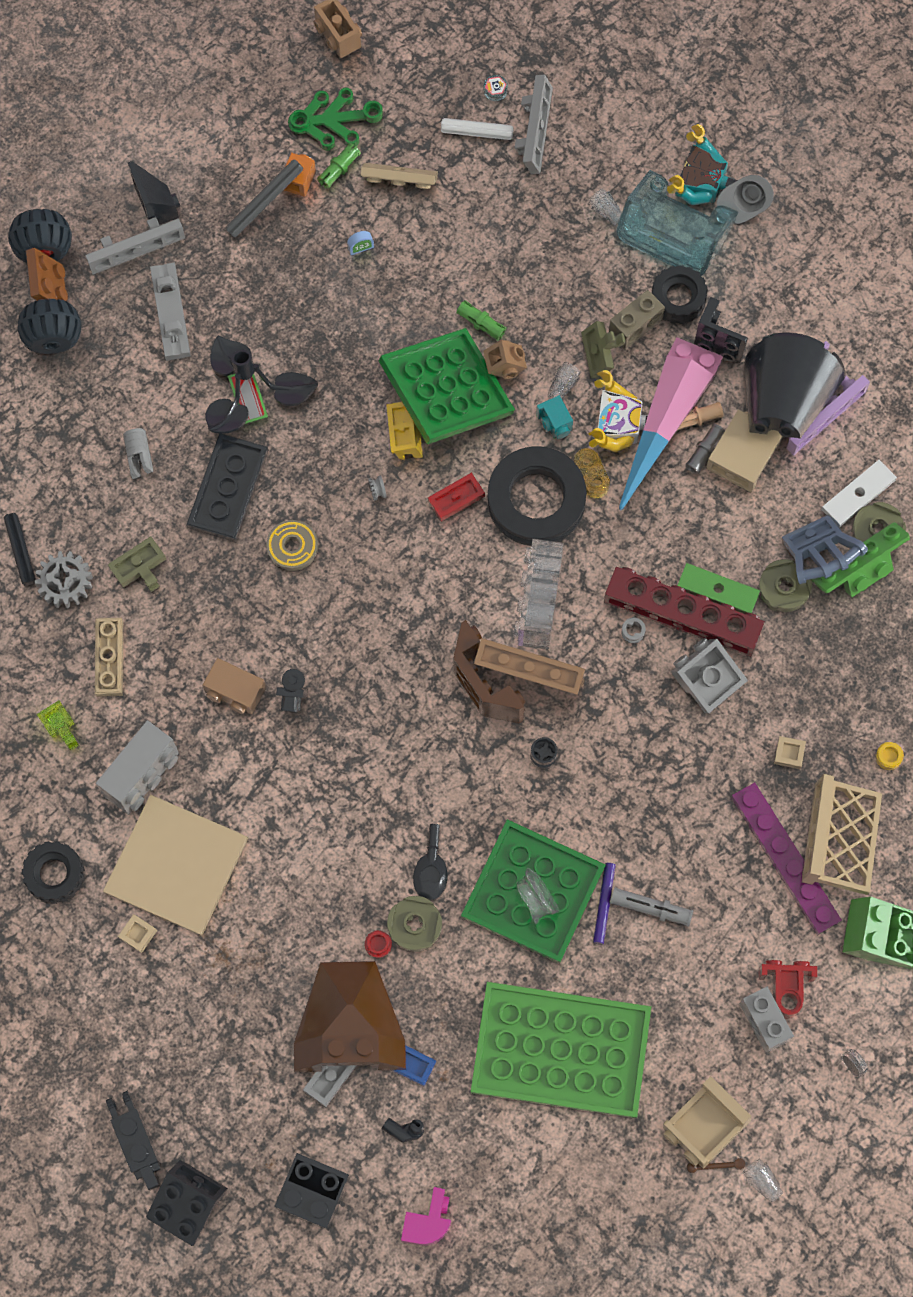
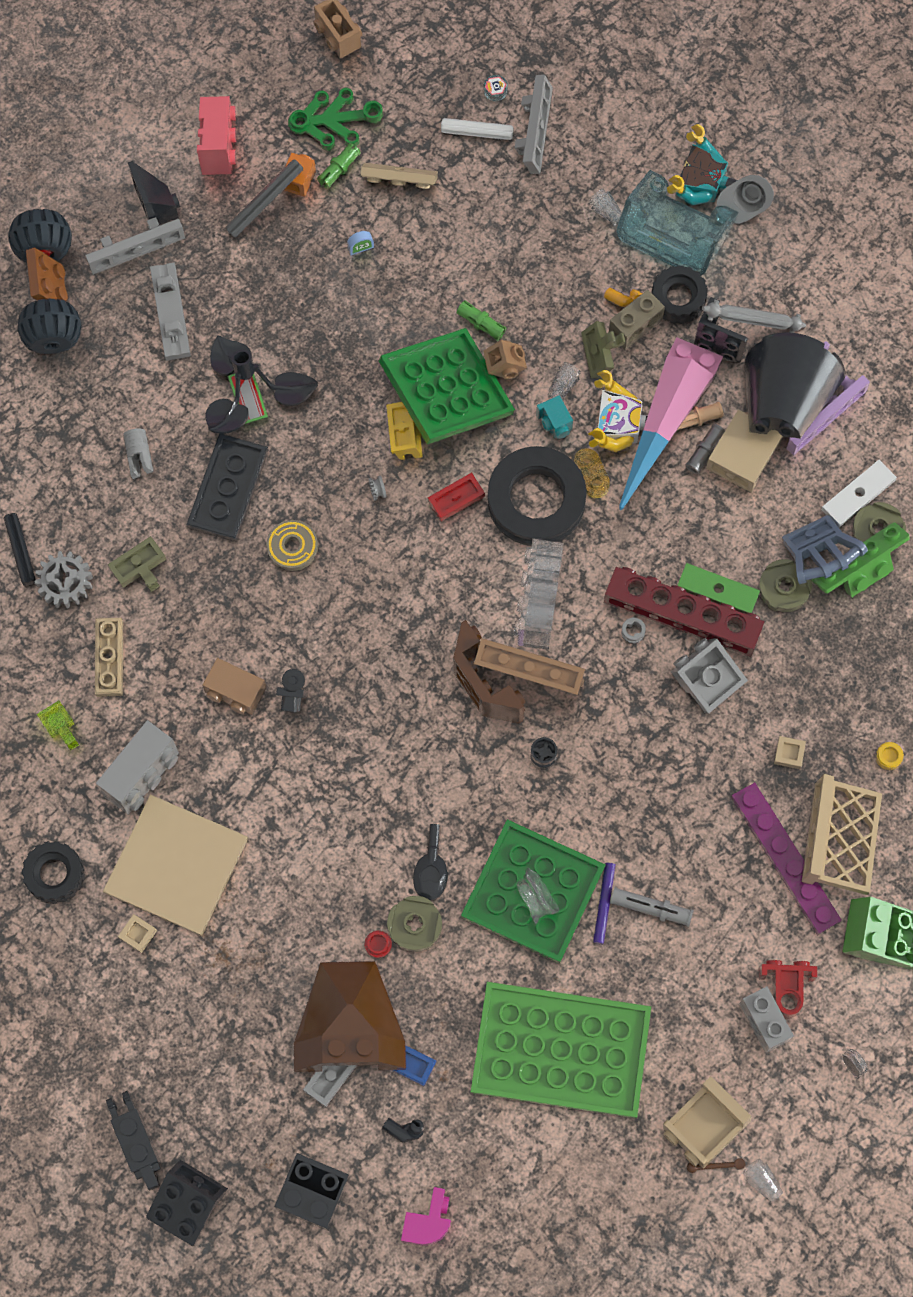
(216, 135): none -> coral wedge
(620, 299): none -> light orange arm
(753, 316): none -> light grey wheel

